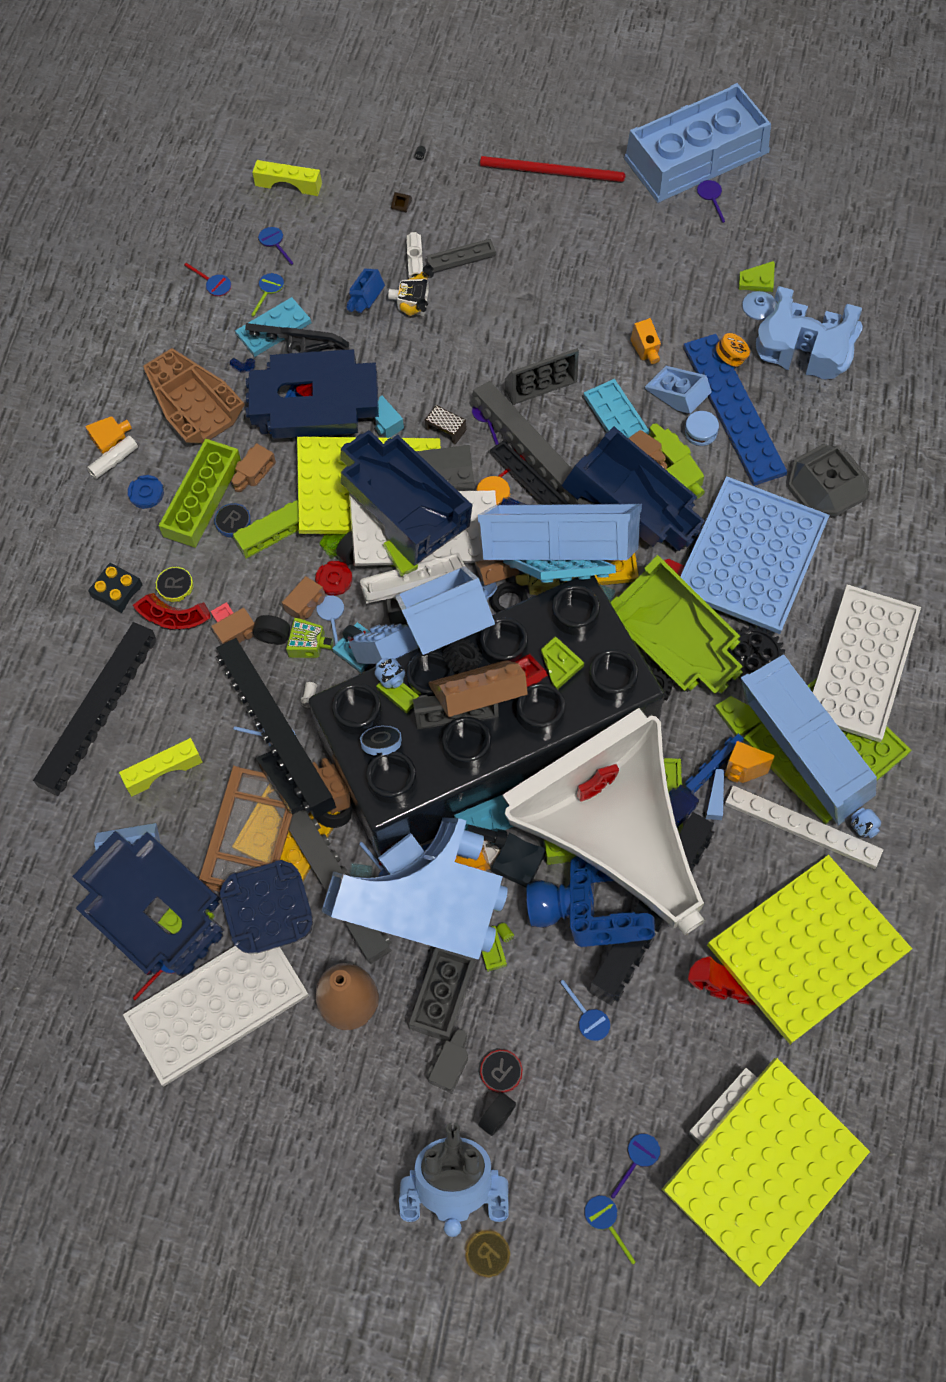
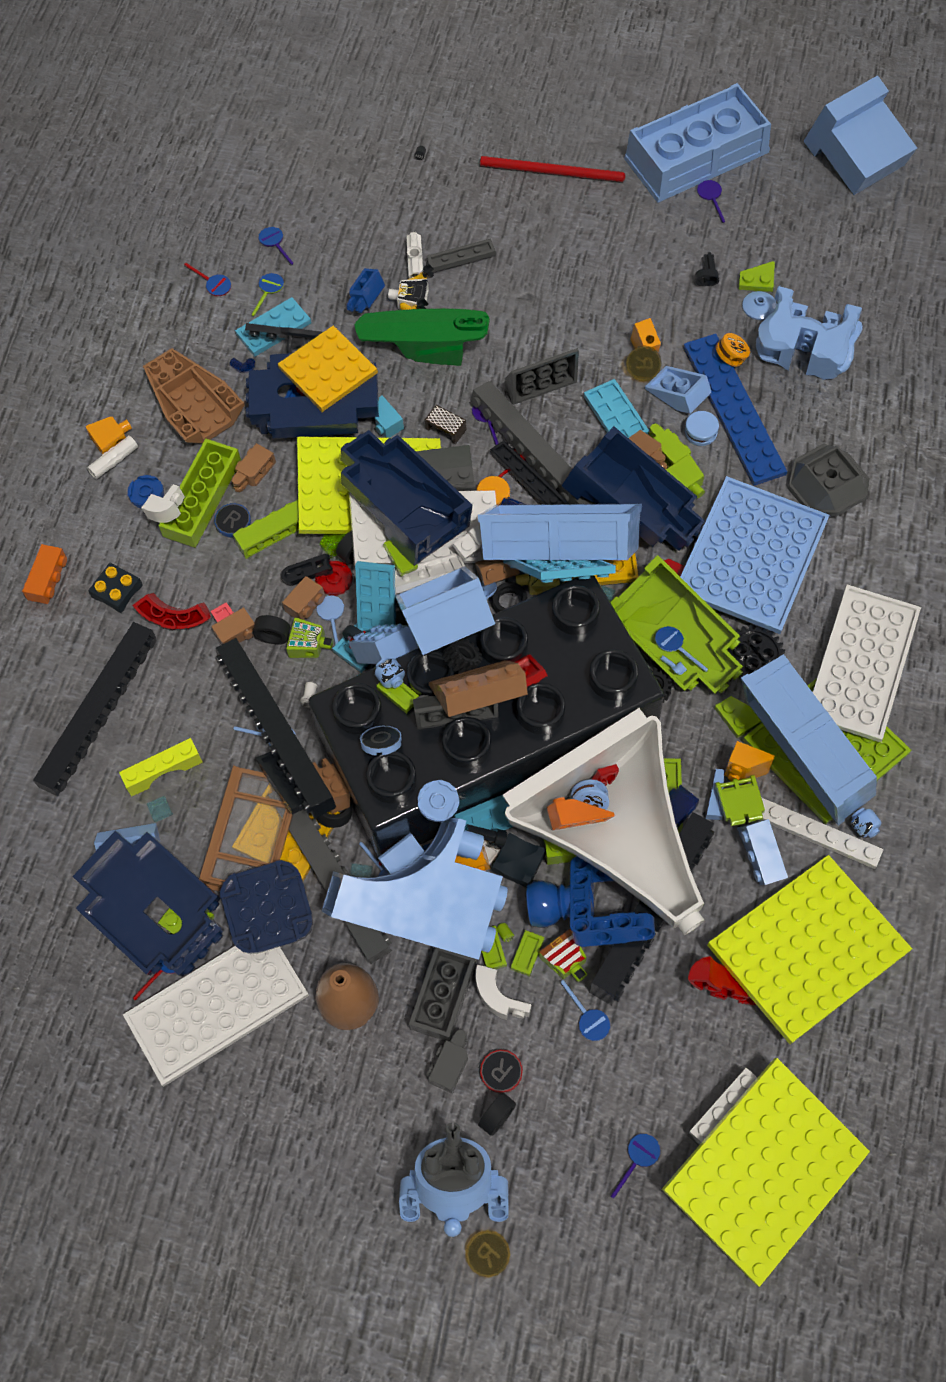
(44, 574): none -> orange brick
(159, 809): none -> clear light blue tile
(165, 508): none -> white brick
(174, 584): black tile -> none
(295, 573): none -> black plate
(305, 179): neon yellow arch -> none
(327, 368): none -> yellow plate
(375, 595): none -> medium azure plate
(401, 202): dark brown slope -> none
(425, 334): none -> green piece
(438, 801): none -> light blue tile
(470, 543): none -> white brick
(494, 1000): none -> white arch
(527, 953): none -> lime tile
(560, 662): lime wing -> none
(565, 957): none -> torso
(575, 813): none -> orange slope
(592, 793): none -> light blue head
(602, 1214): blue piece -> none
(643, 363): none -> clear yellow tile
(671, 639): none -> blue piece
(679, 668): none -> light blue hand
(693, 784): blue plate -> none
(710, 274): none -> black piece
(740, 801): none -> lime plate
(763, 851): none -> light blue wedge
(861, 136): none -> light blue piece

